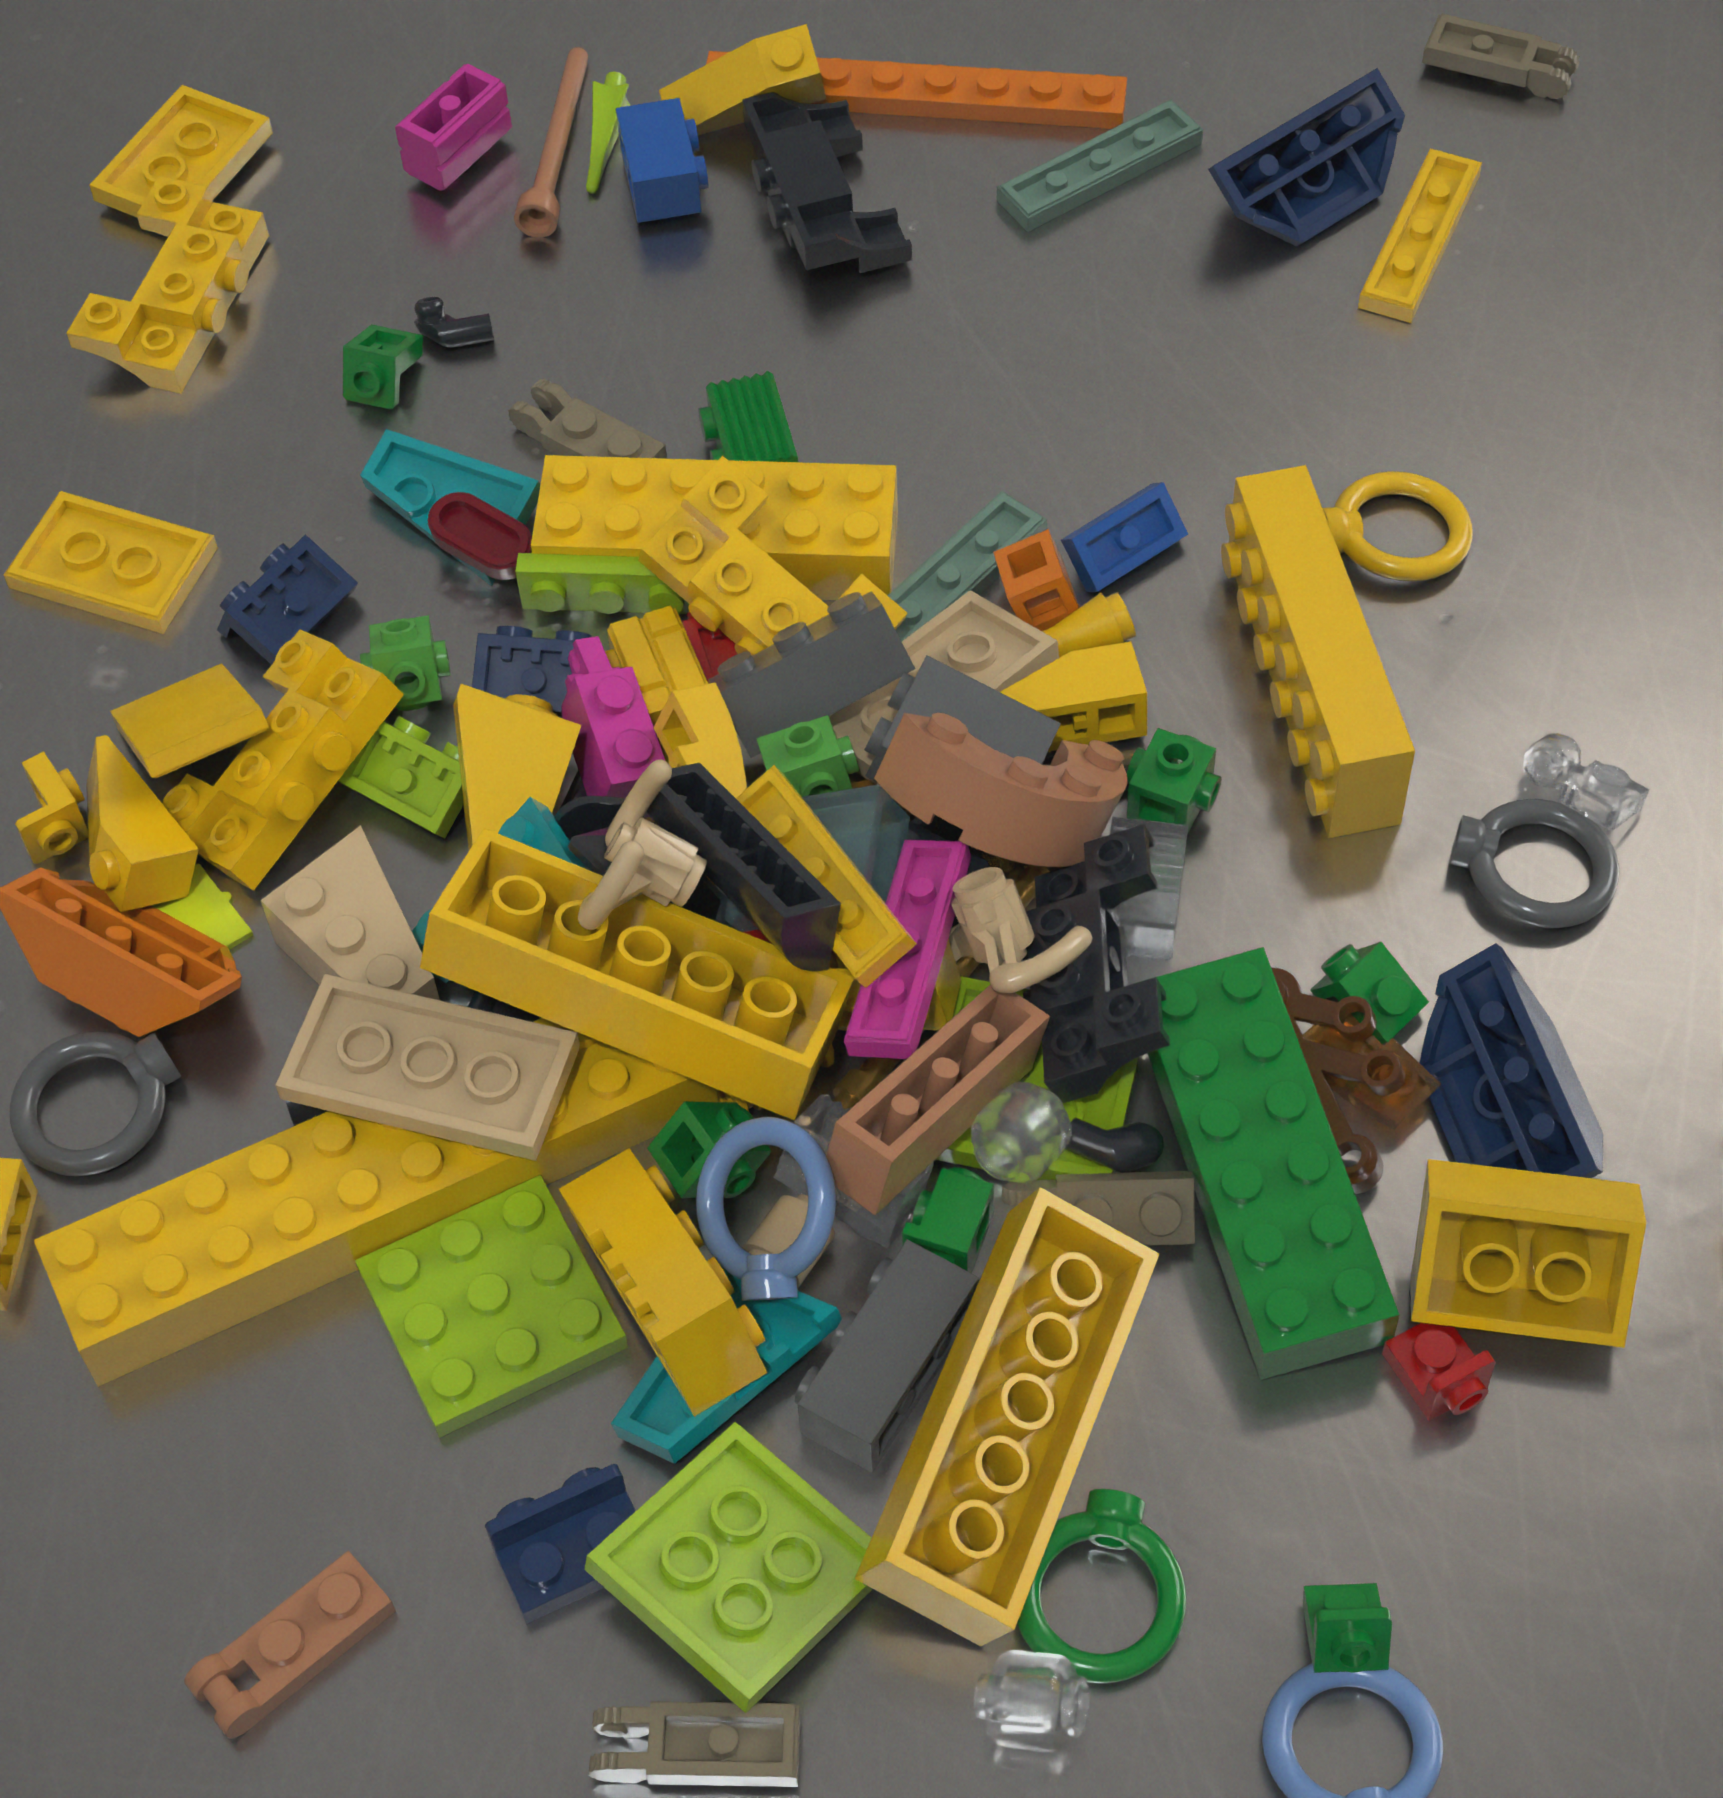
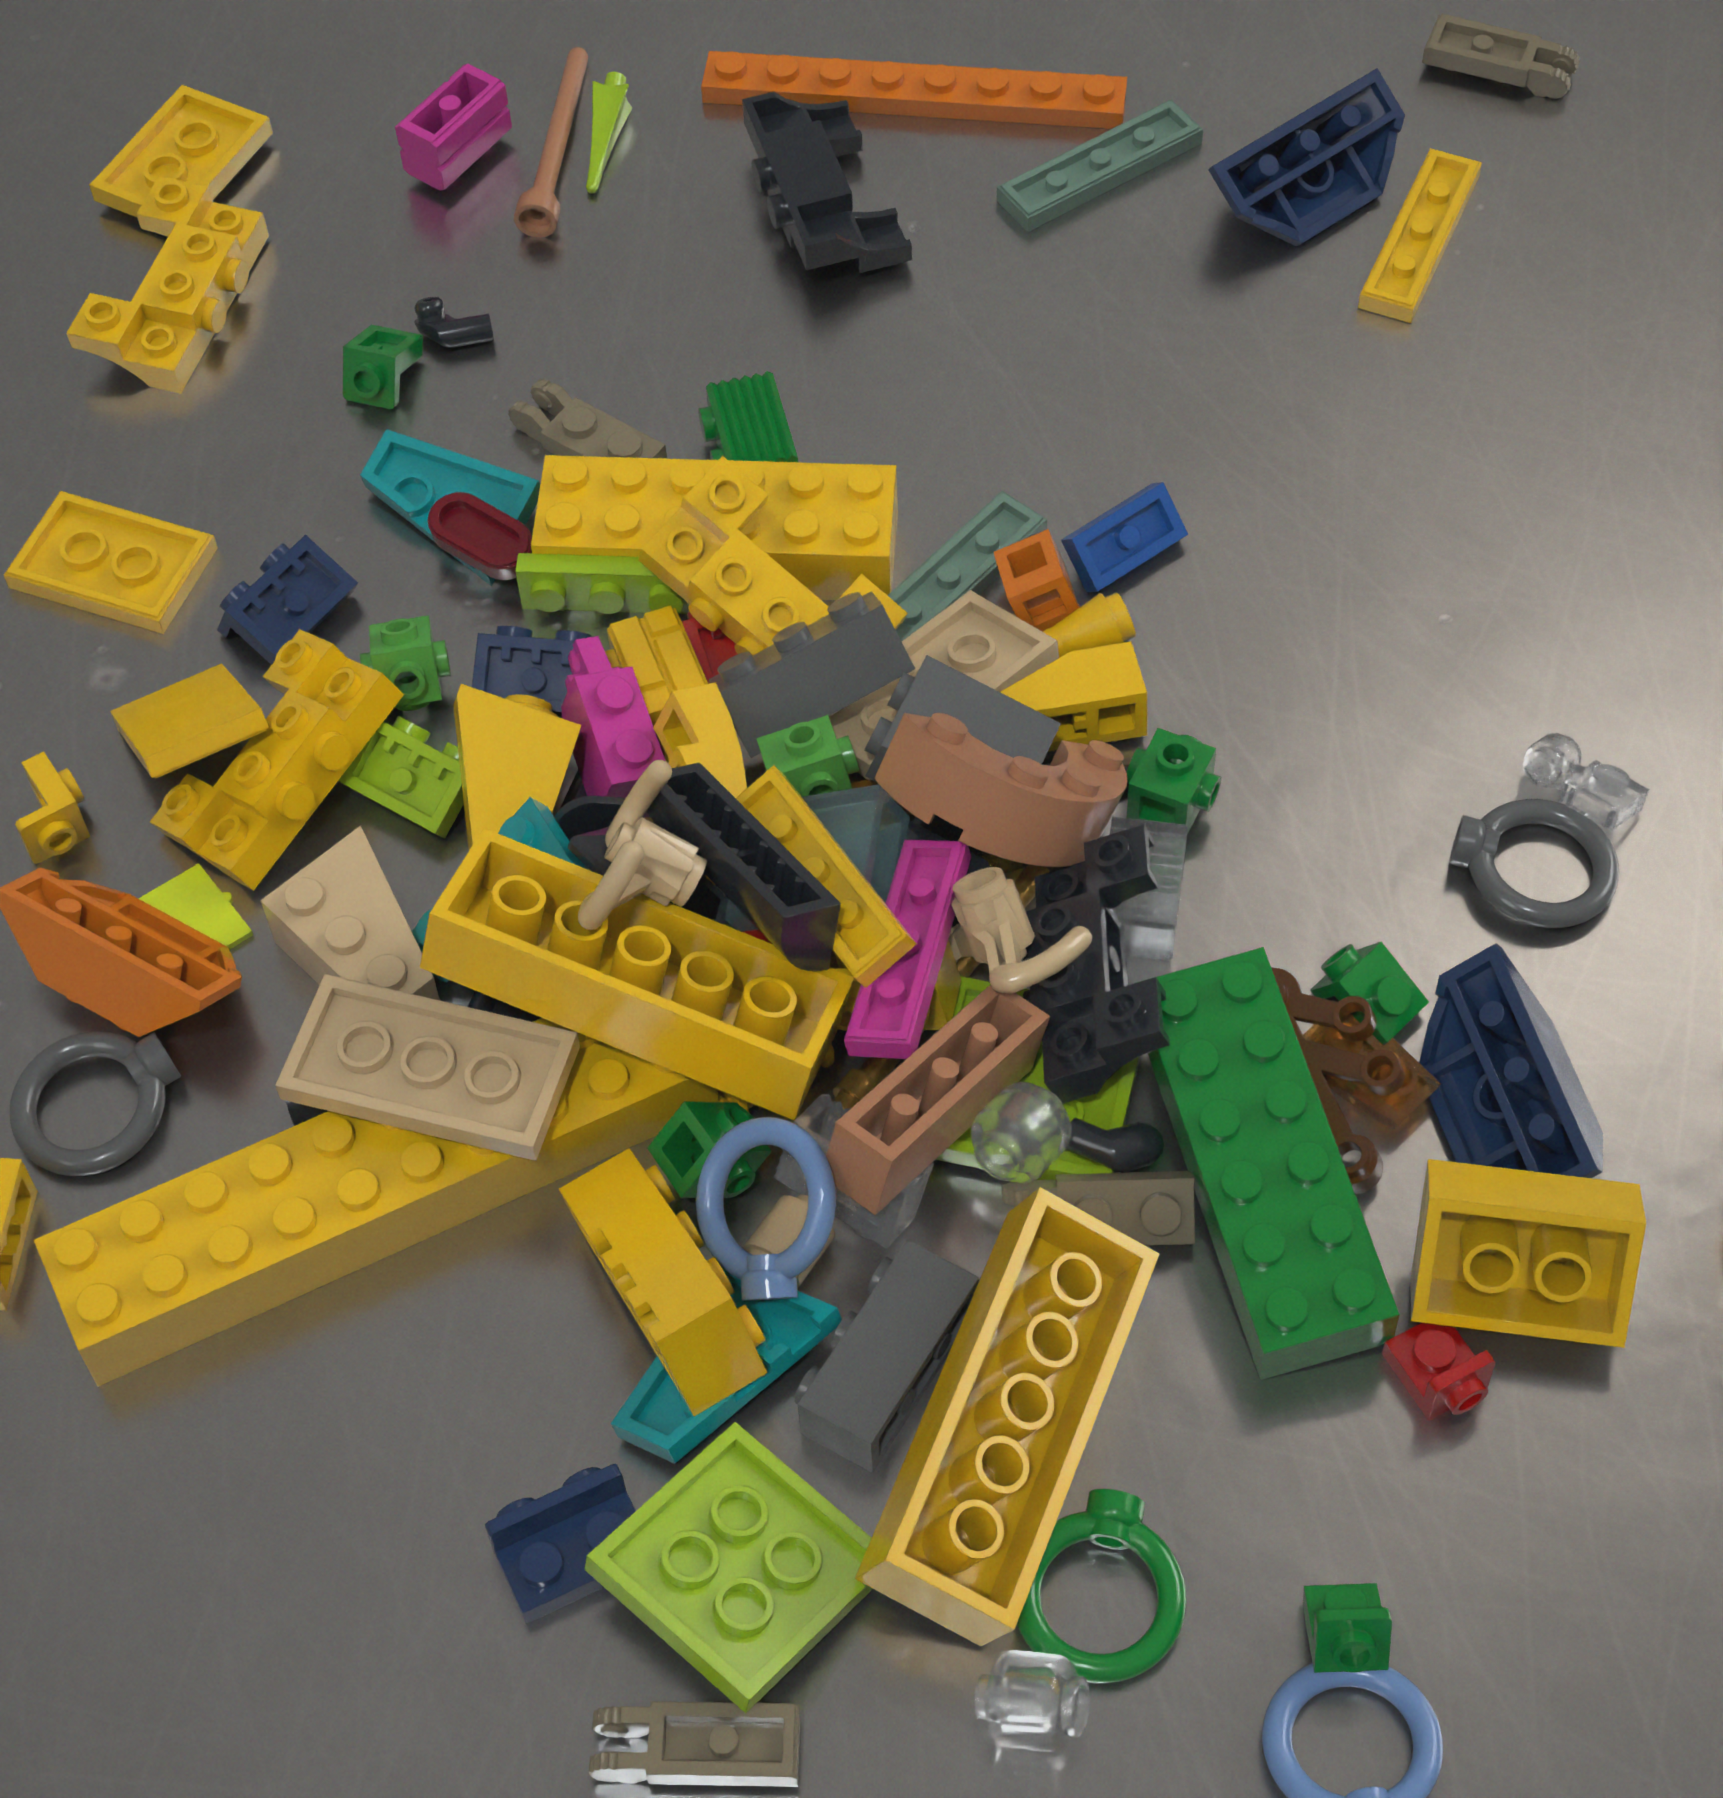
(133, 839): yellow slope -> none
(290, 1645): nougat plate -> none
(491, 1305): lime plate -> none
(660, 159): blue brick -> none
(766, 64): yellow slope -> none
(953, 1217): green brick -> none
(1317, 653): yellow brick -> none
(1348, 526): yellow piece -> none

